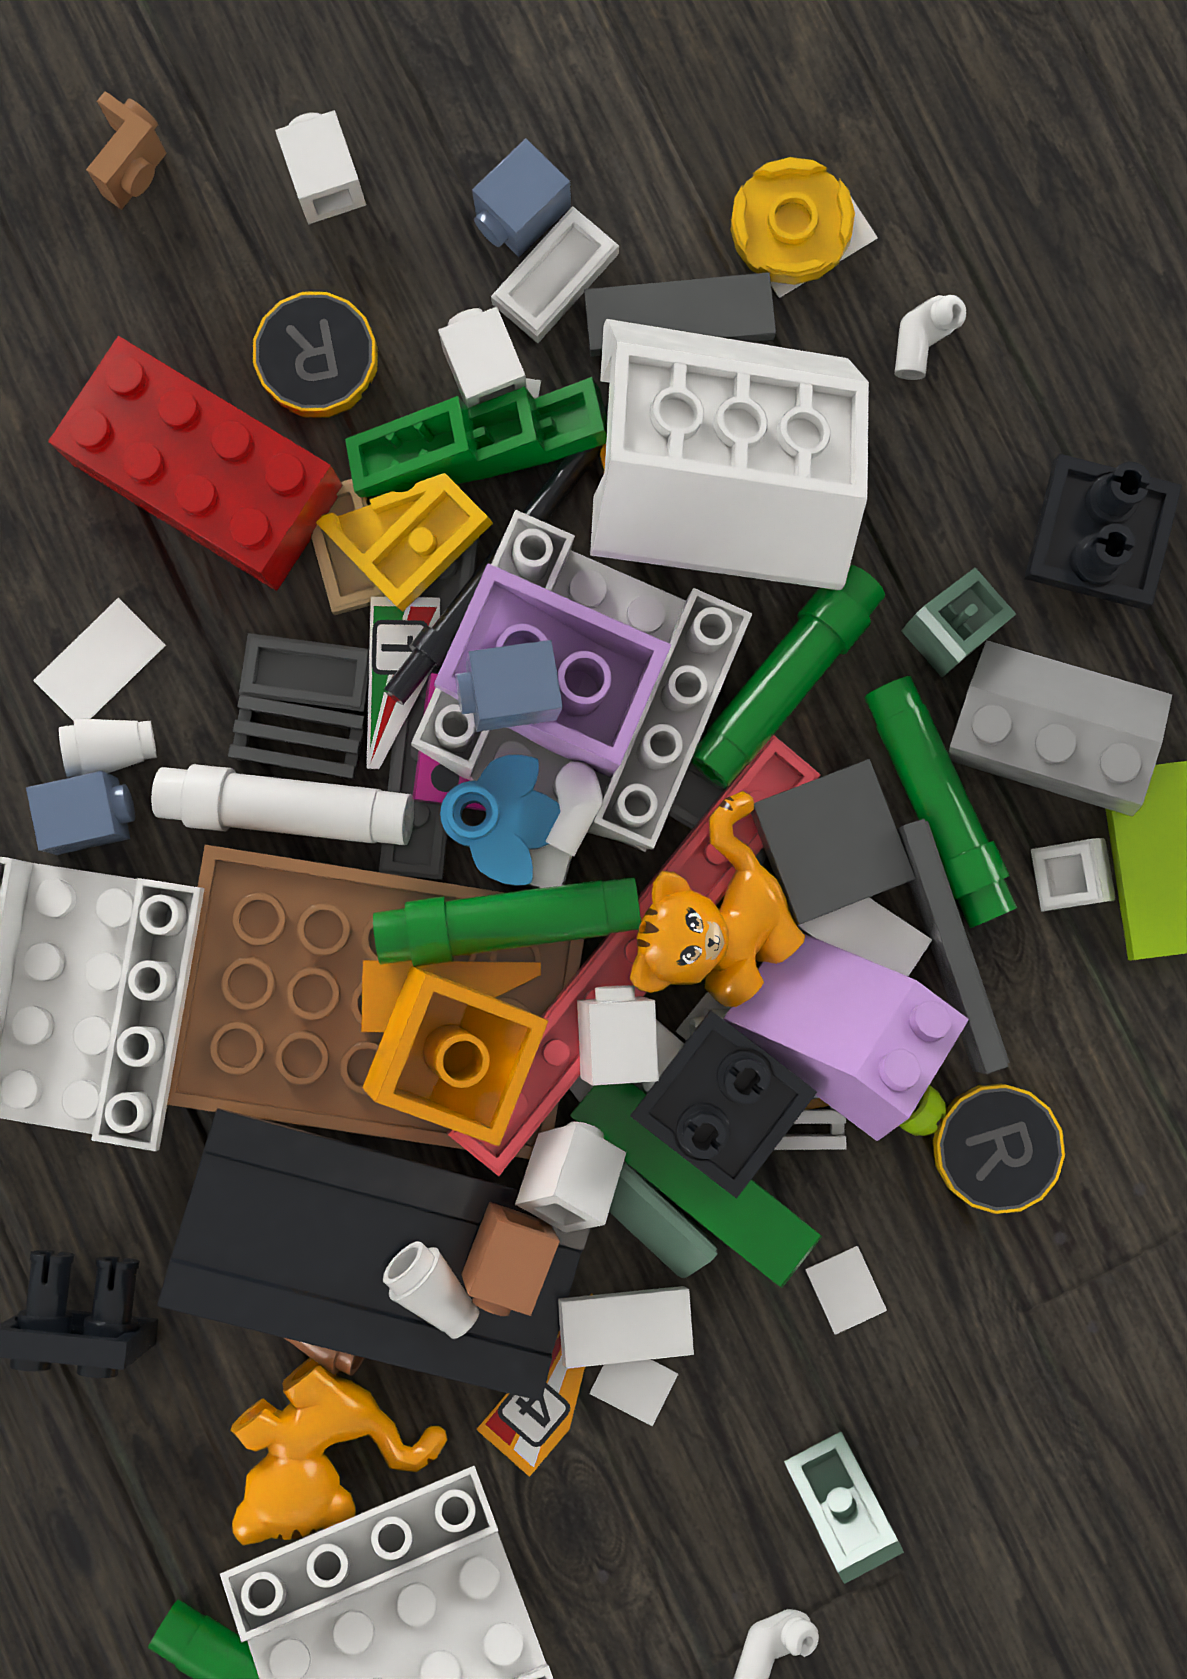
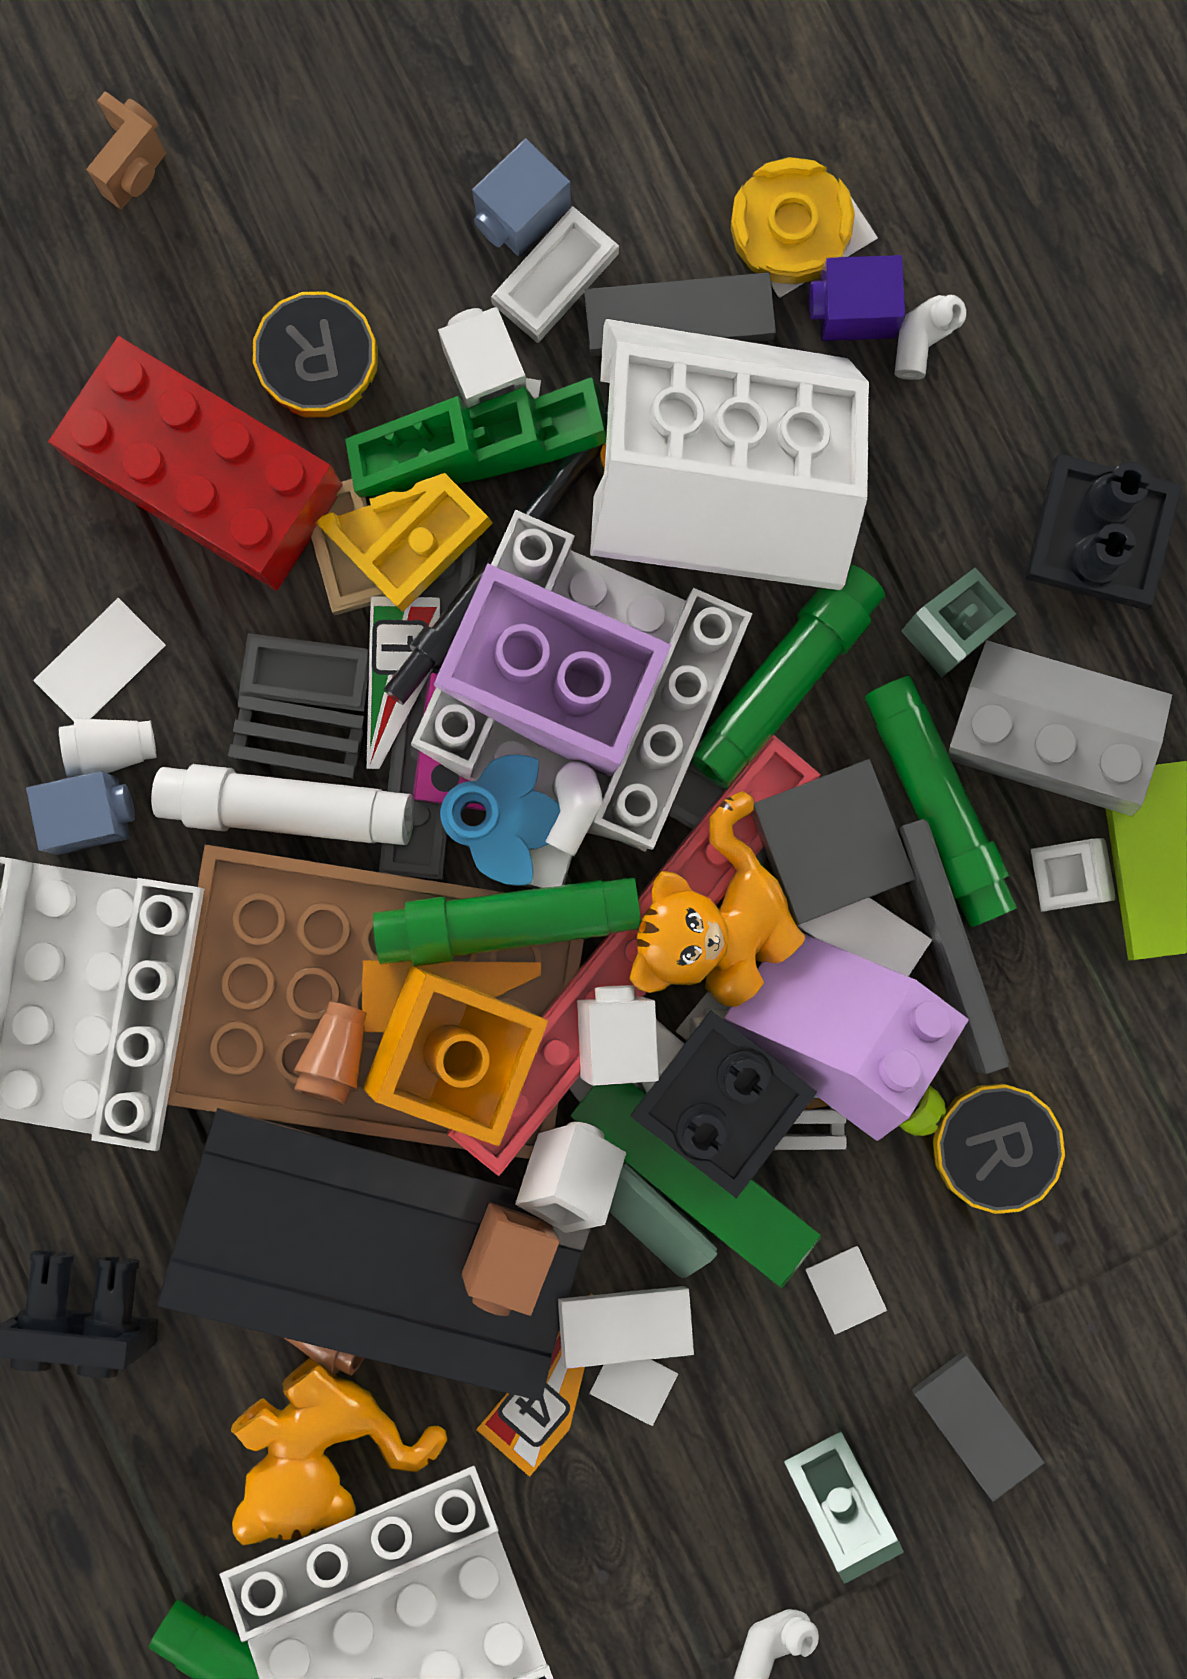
(320, 166): white brick -> none
(333, 1055): none -> nougat cone
(430, 1289): white cone -> none
(510, 686): sand blue brick -> none
(859, 298): none -> dark purple brick
(977, 1426): none -> dark grey tile

